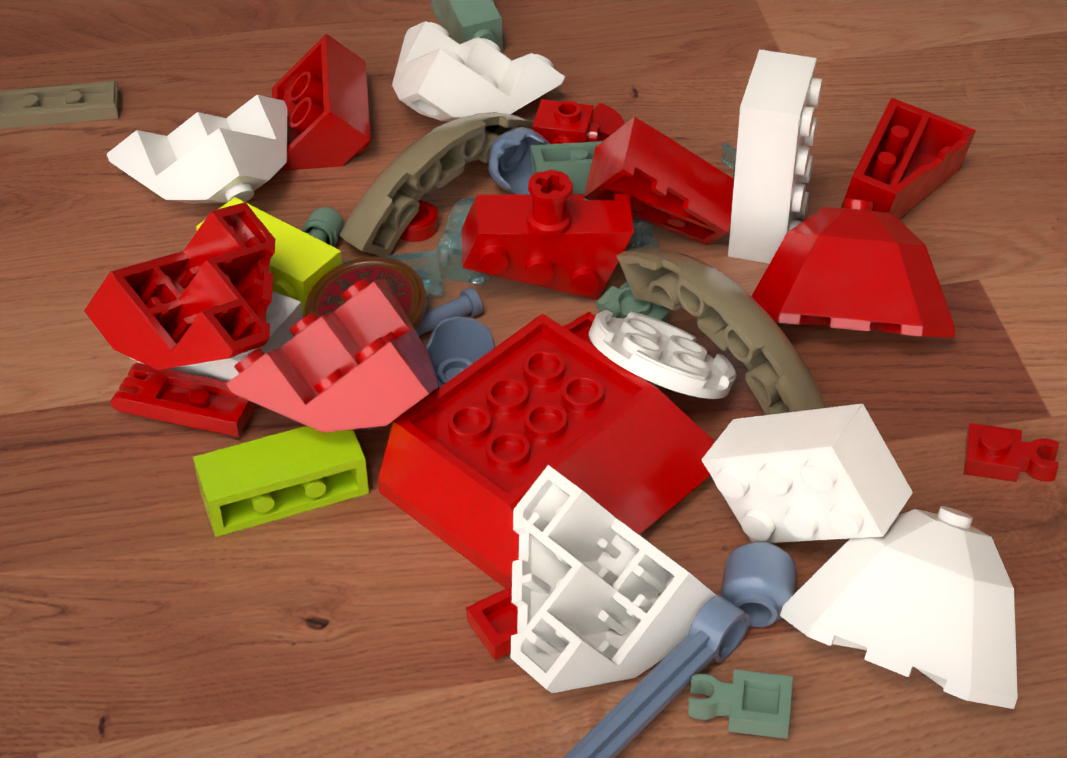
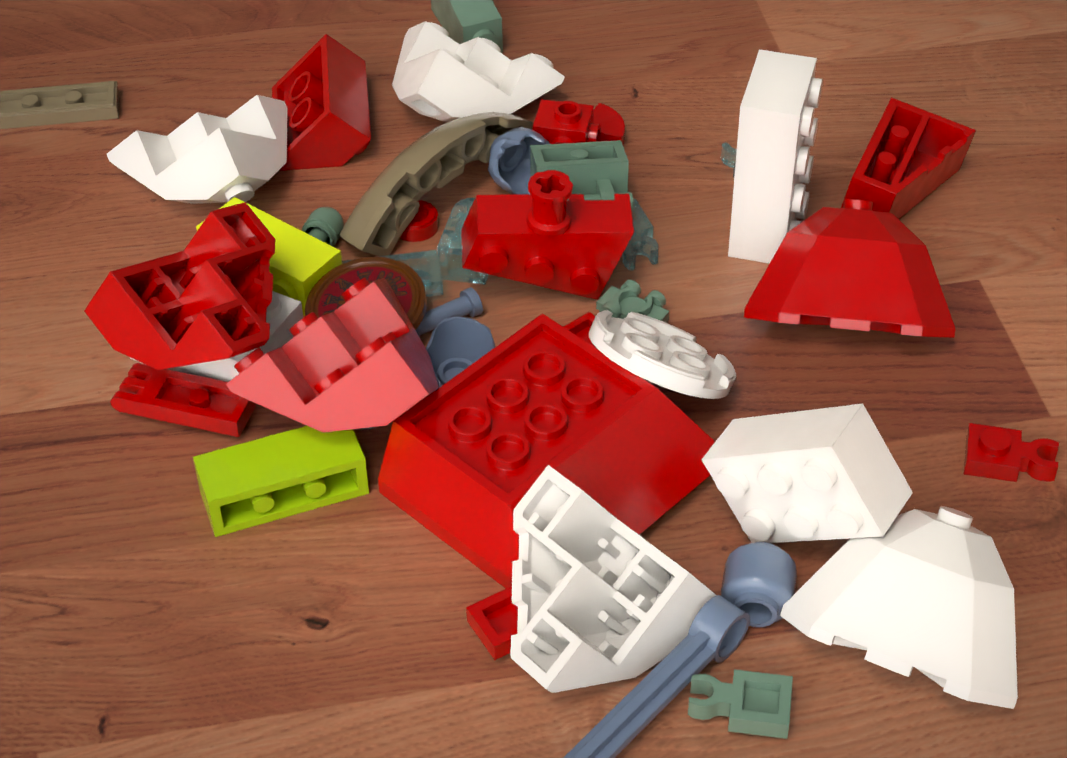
(663, 181): red wedge -> none
(730, 320): dark tan brick -> none

